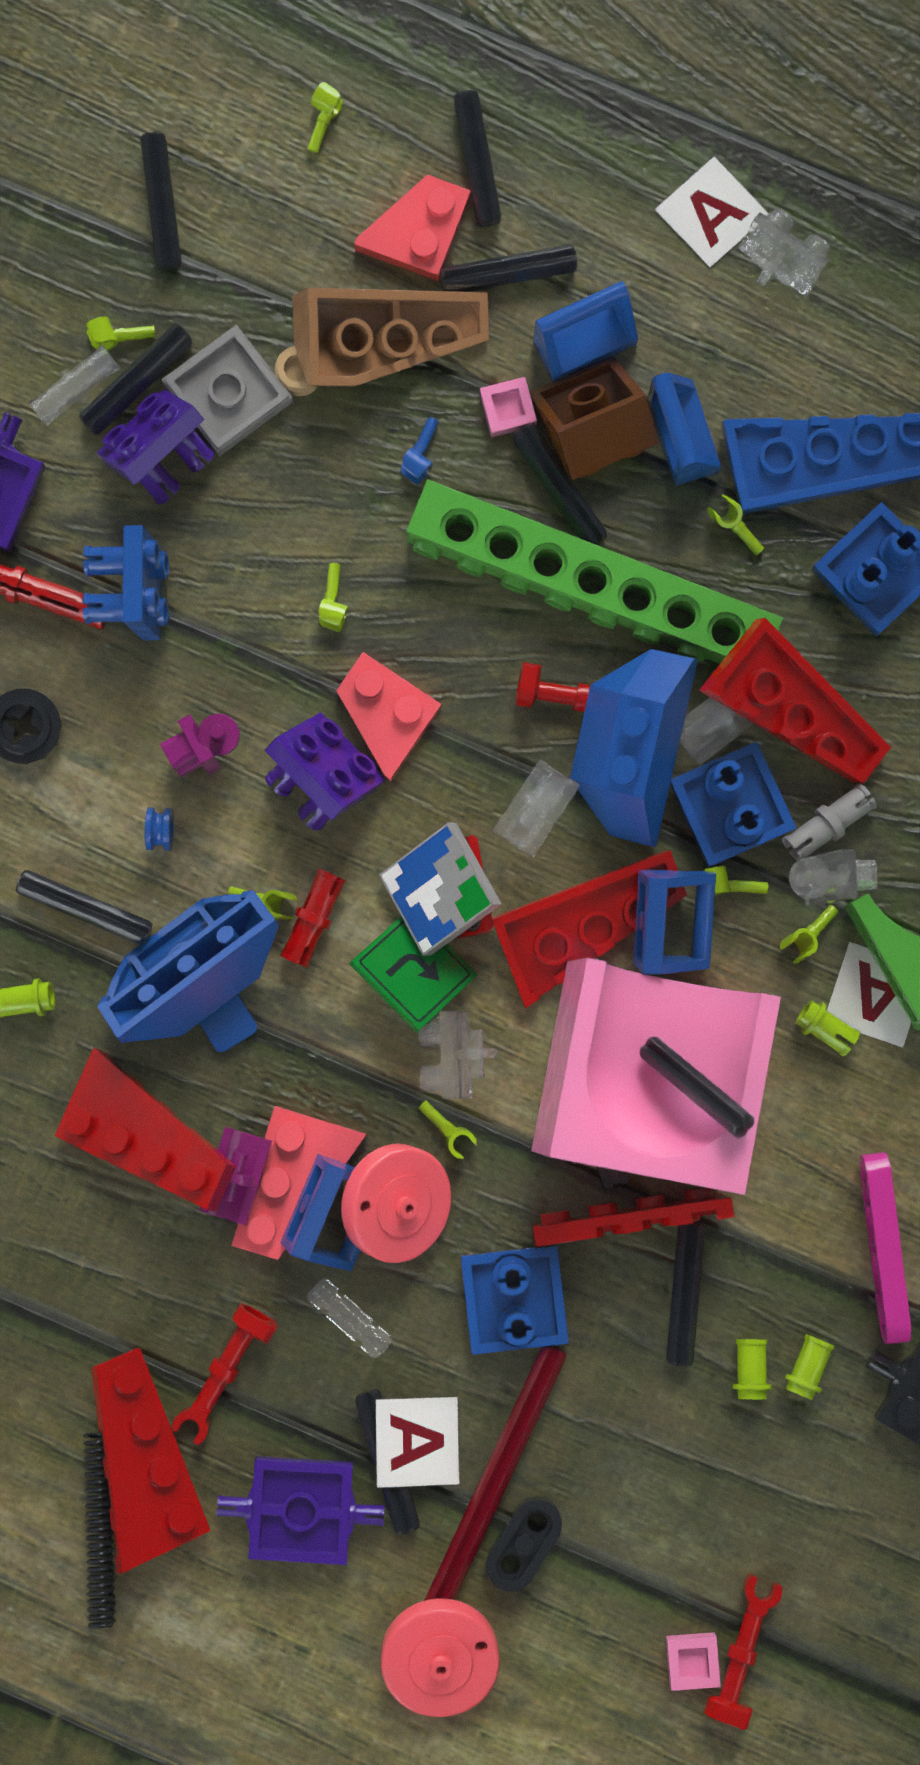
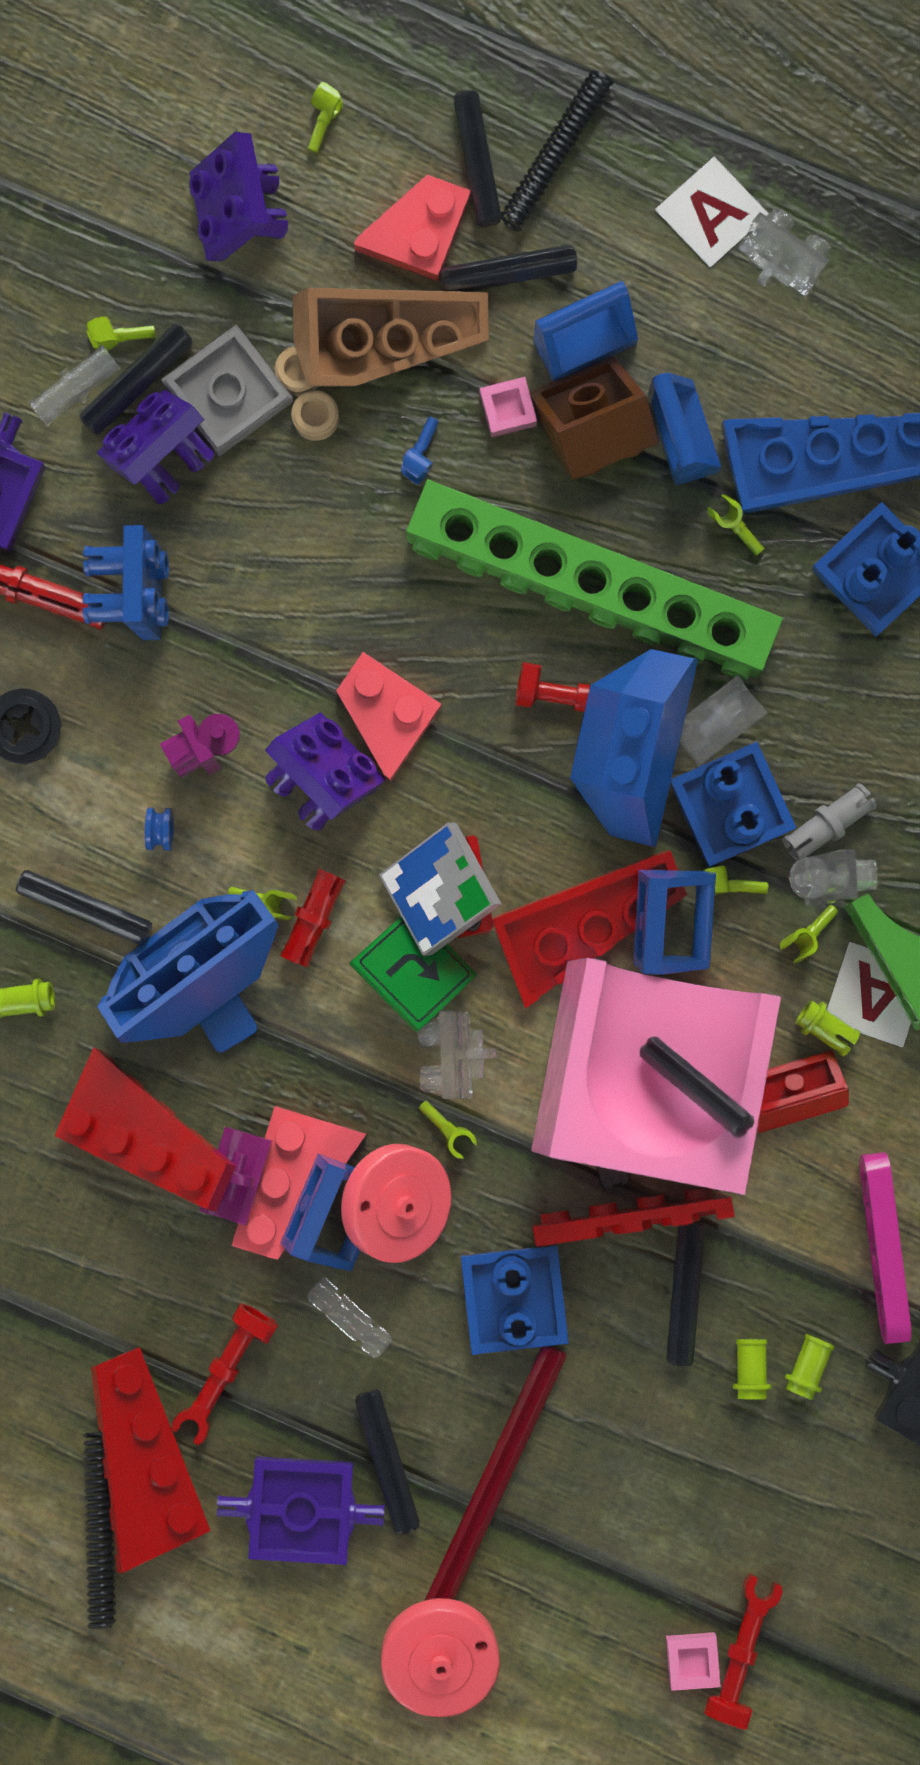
(160, 200): black axle -> none
(231, 200): none -> dark purple plate
(315, 415): none -> tan tile
(332, 614): lime hand -> none
(417, 1442): white sticker -> none
(524, 1542): black plate -> none
(536, 808): clear hips -> none
(545, 170): none -> black piece
(559, 485): black axle -> none
(791, 700): red wing -> none
(802, 1091): none -> red slope

